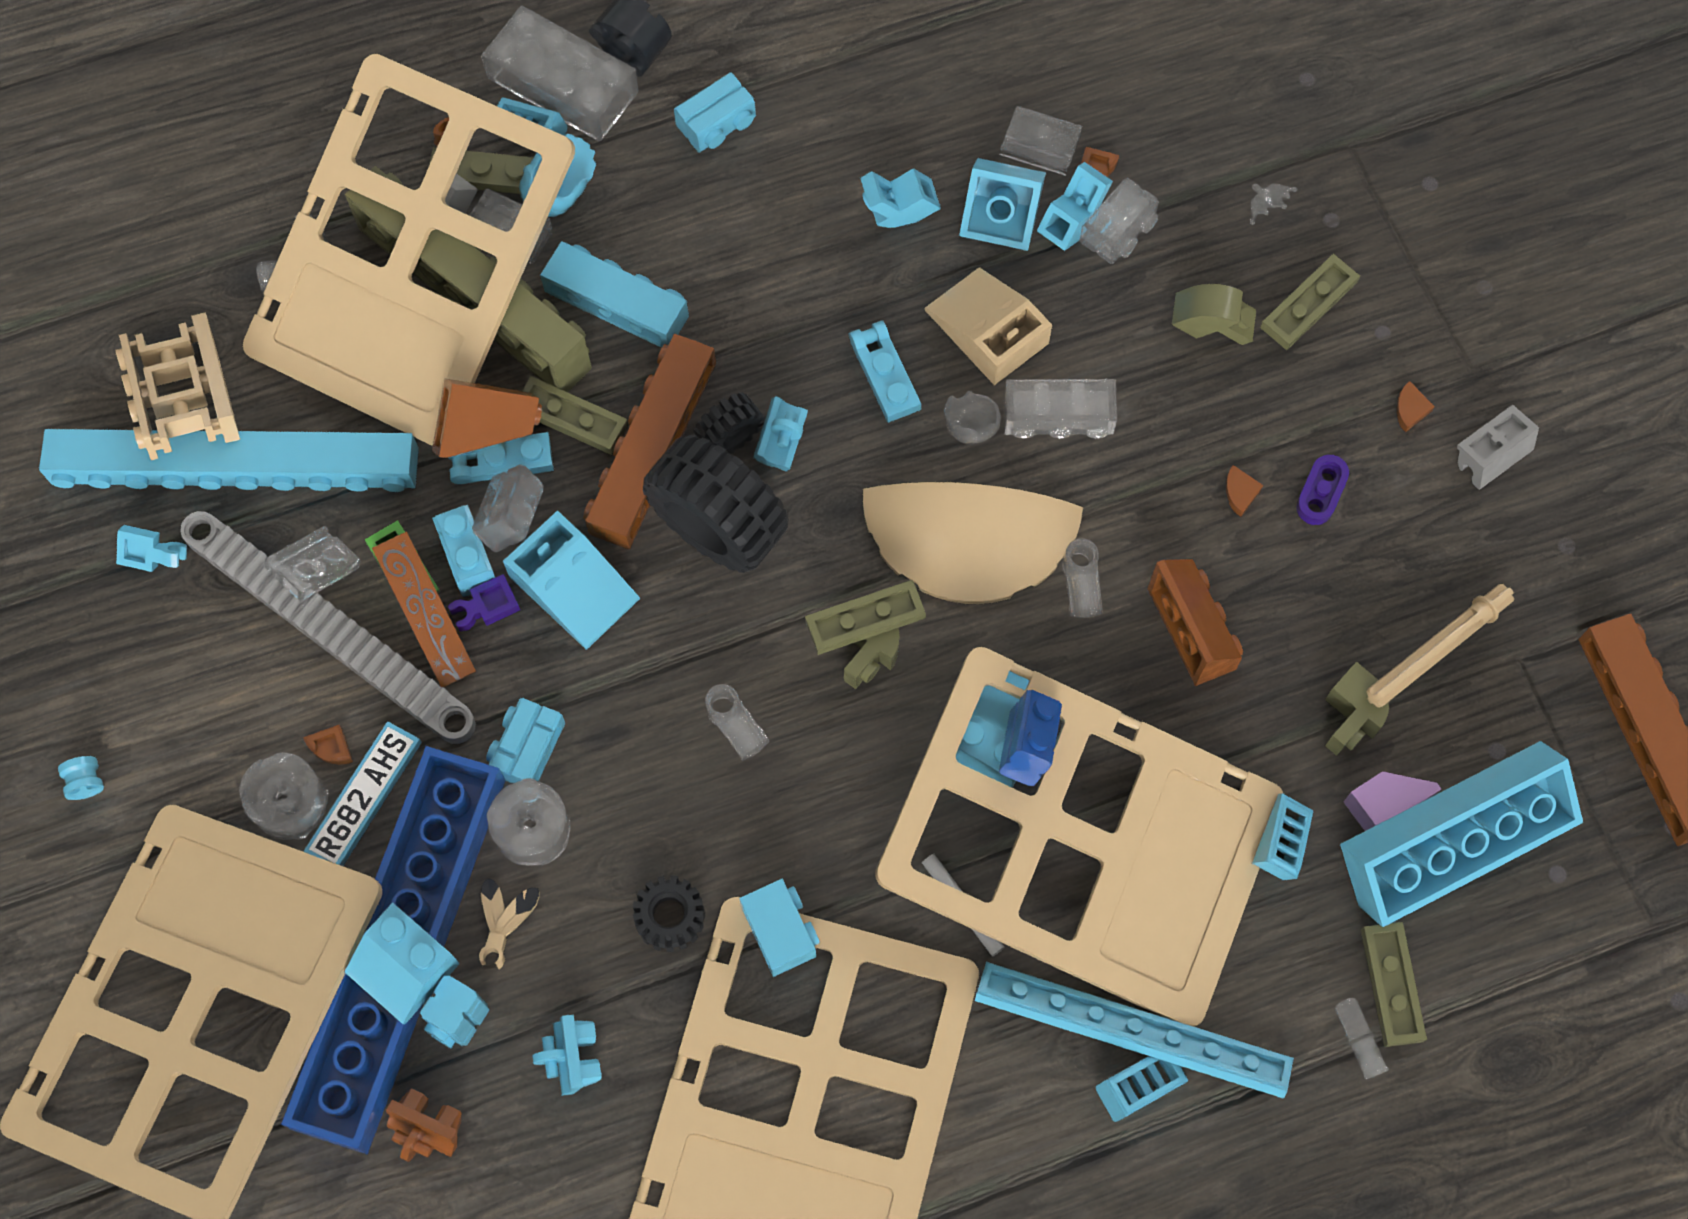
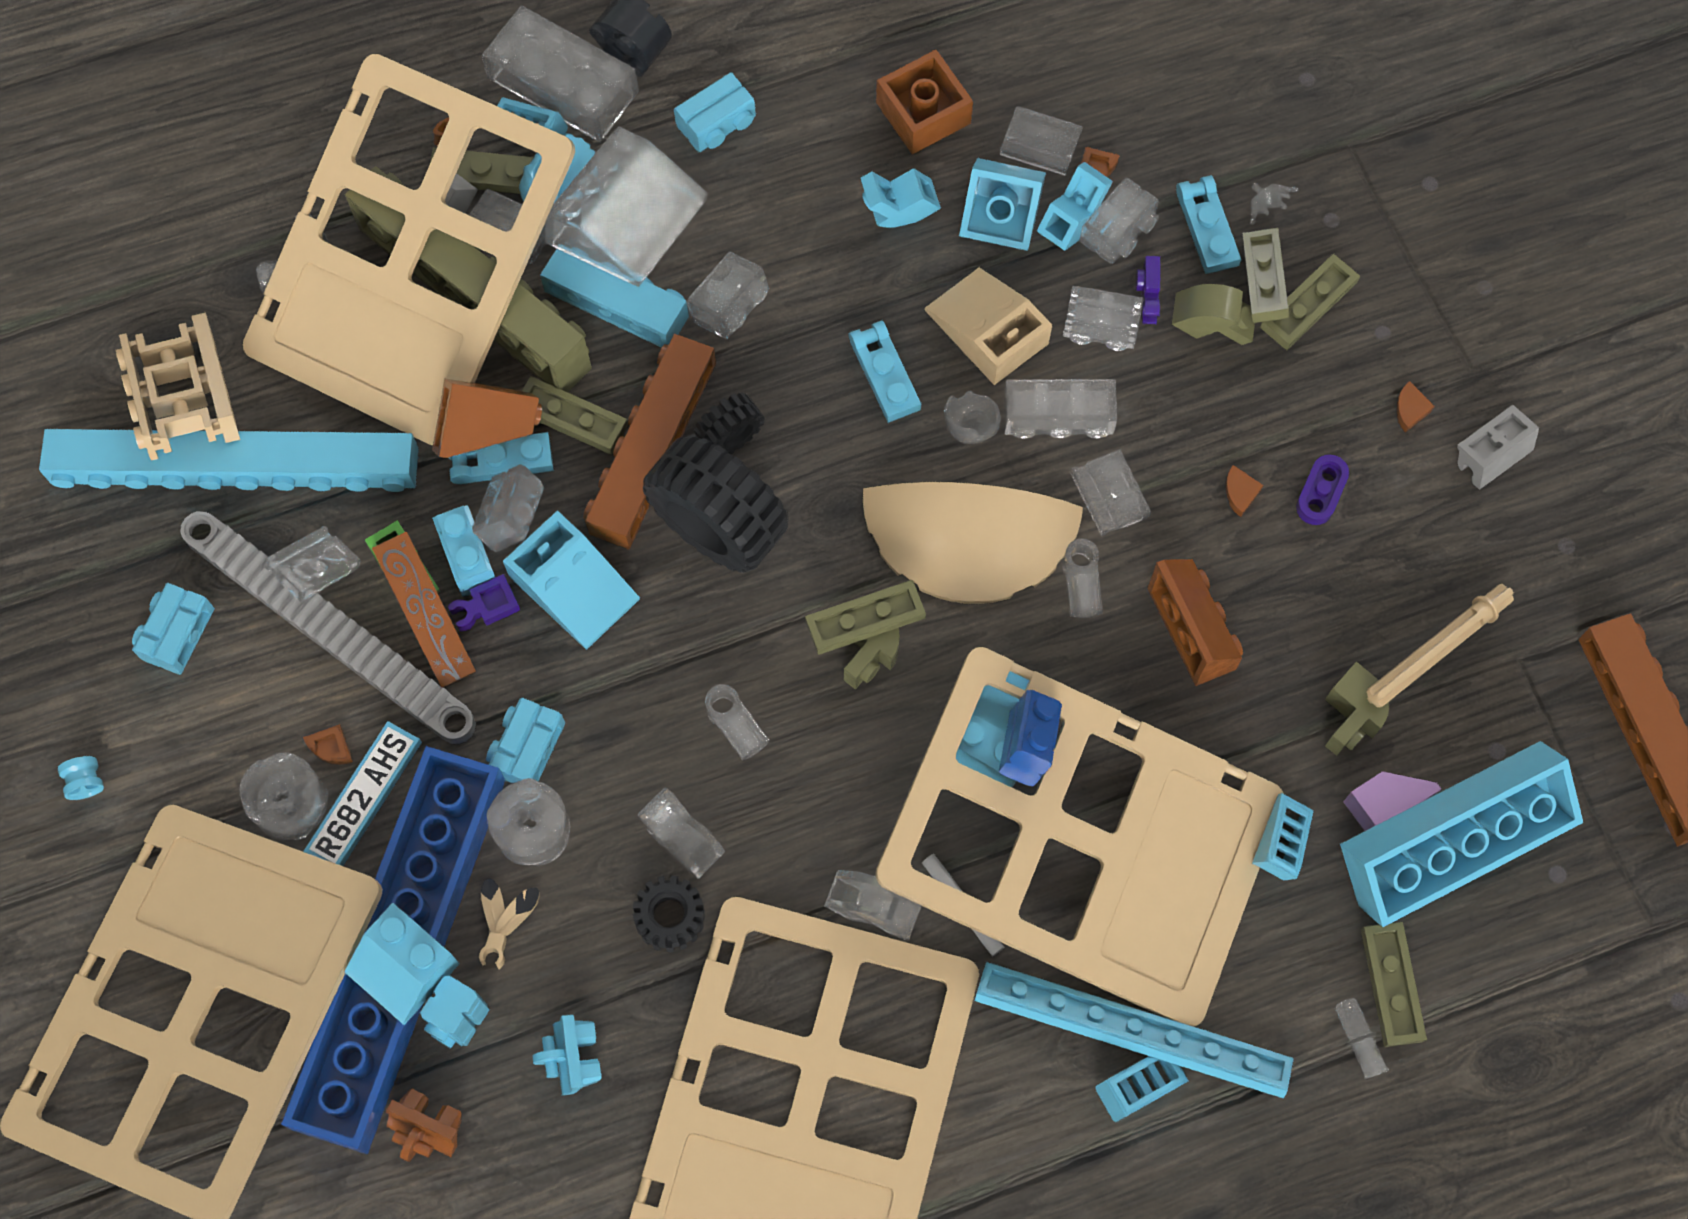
(142, 549): medium azure plate -> none
(172, 628): none -> medium azure brick
(624, 208): none -> clear slope
(680, 833): none -> clear brick
(728, 295): none -> clear brick
(778, 926): medium azure brick -> none
(780, 434): medium azure hips -> none
(865, 901): none -> clear brick
(924, 101): none -> dark orange brick
(1103, 318): none -> clear brick
(1111, 492): none -> clear plate
(1148, 282): none -> dark purple plate
(1208, 225): none -> medium azure plate
(1265, 275): none -> olive plate

